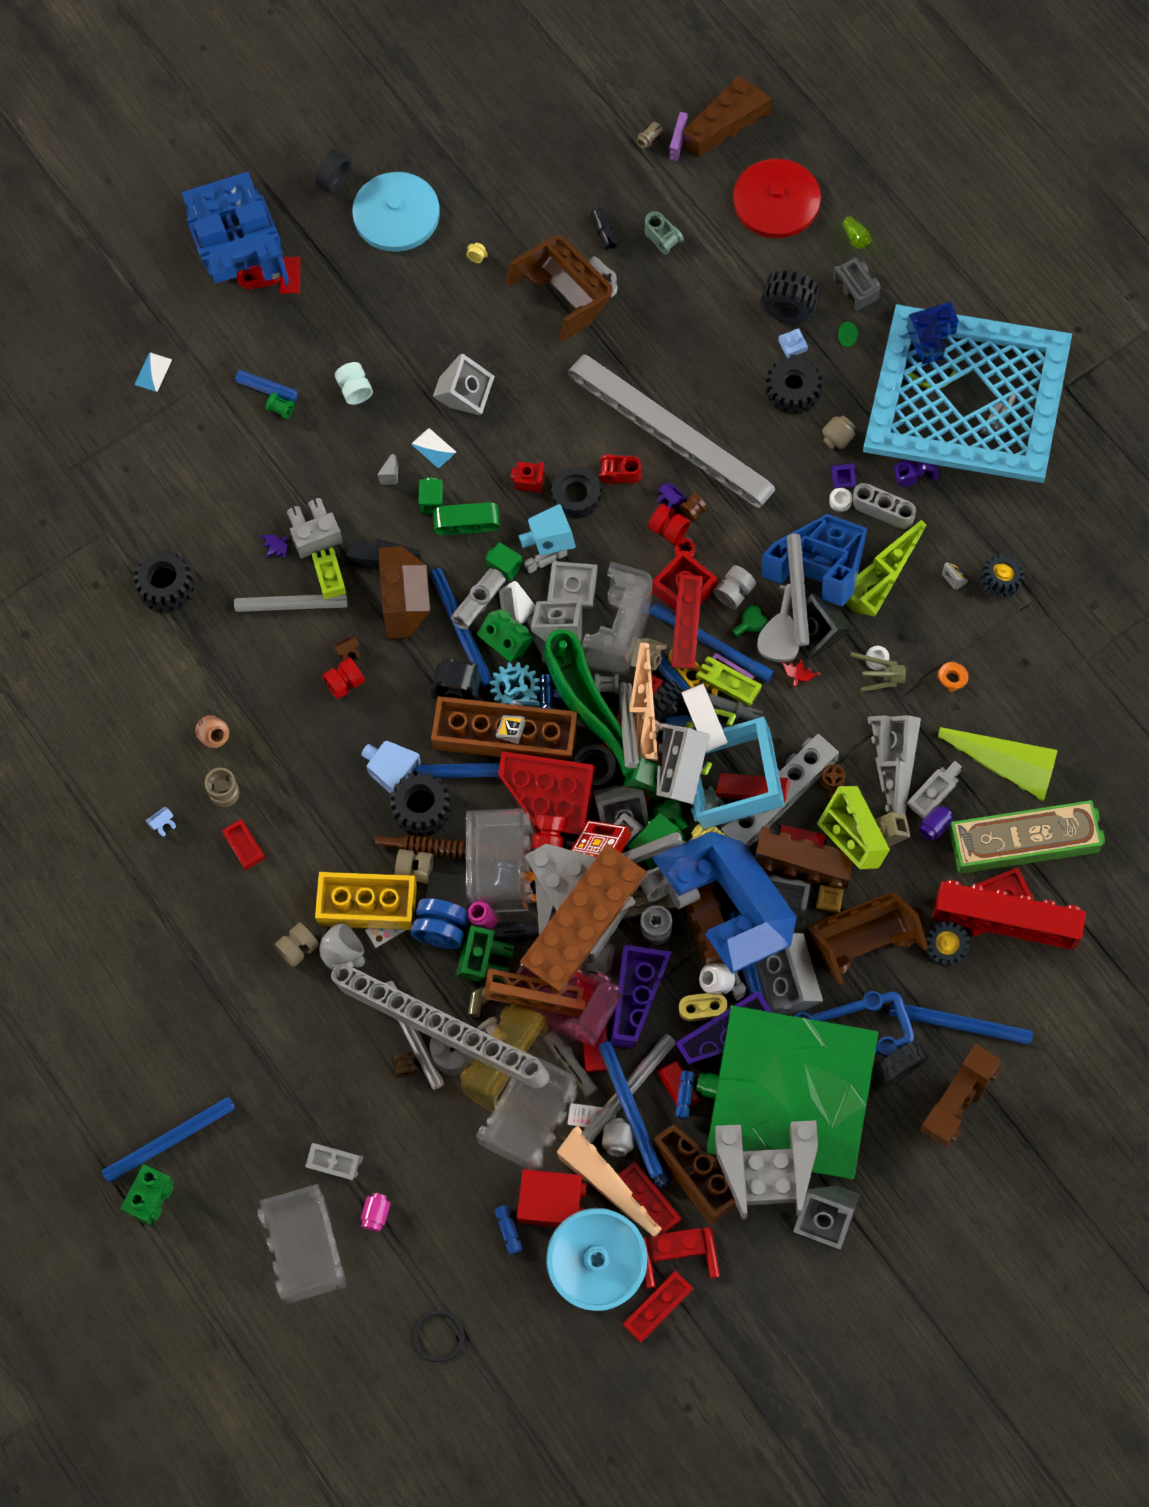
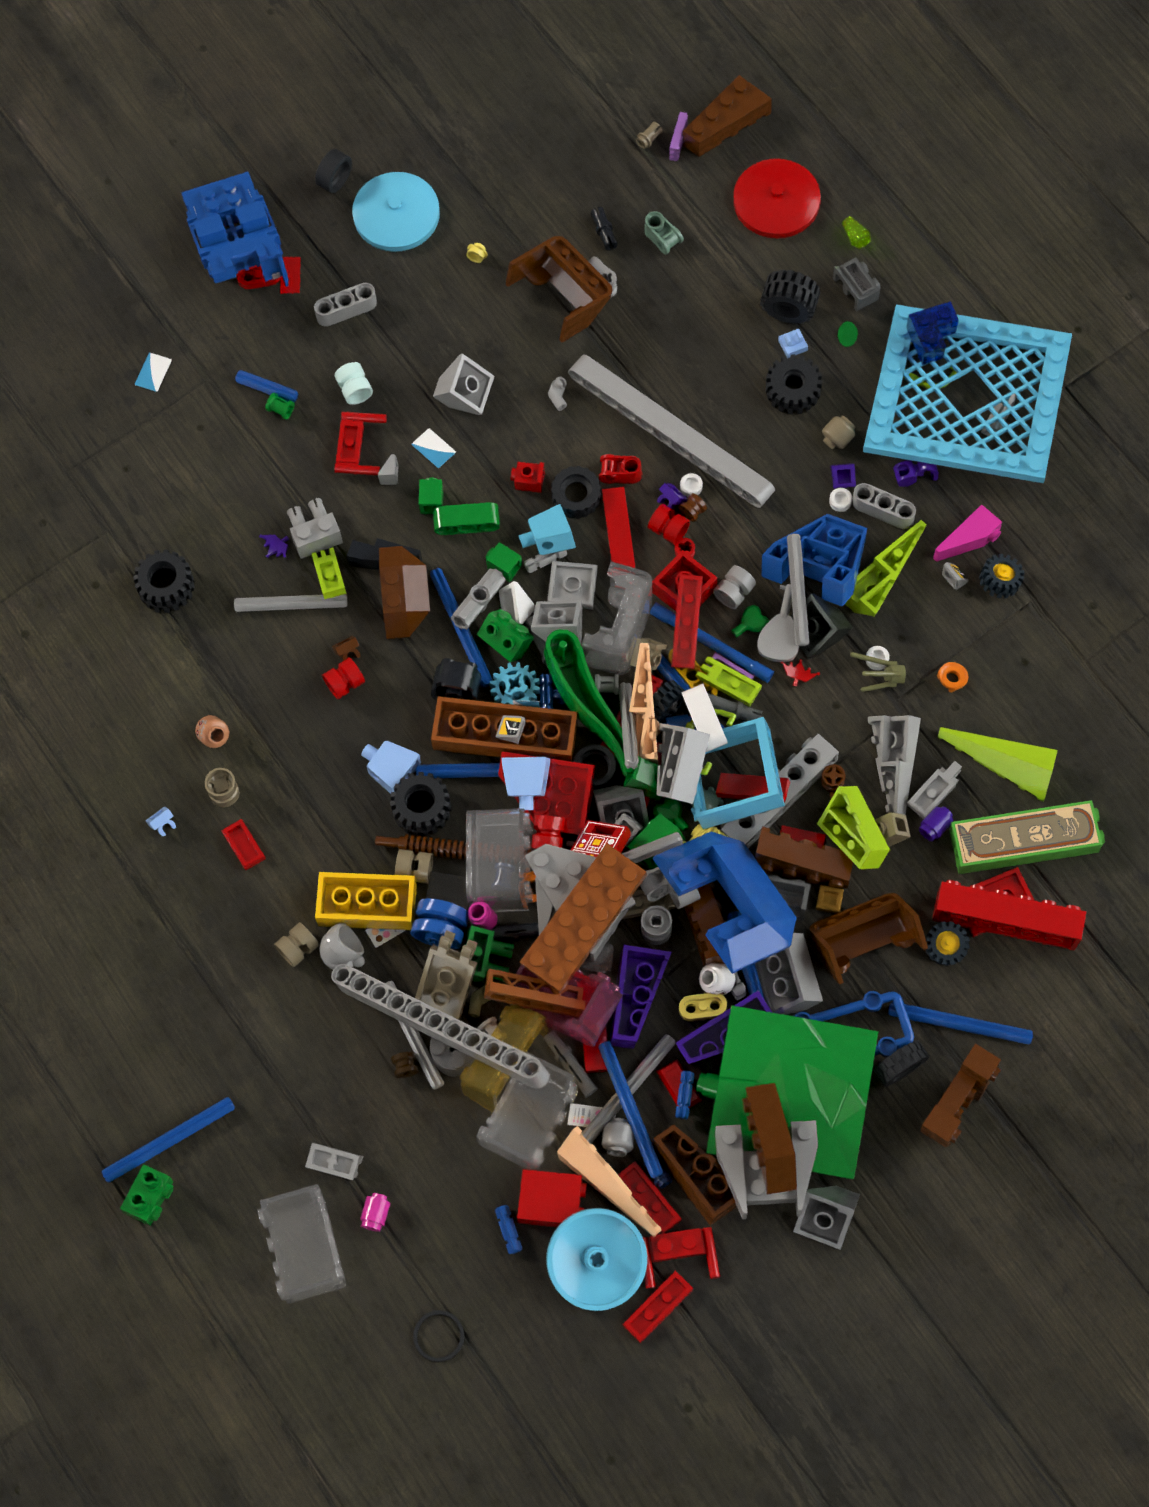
(351, 441): none -> red plate
(353, 296): none -> light grey beam
(447, 976): none -> dark tan tile
(526, 778): none -> light blue torso
(556, 391): none -> light grey arm
(618, 526): none -> red tile
(691, 484): none -> white tile
(771, 1138): none -> reddish brown wedge
(970, 535): none -> dark pink slope

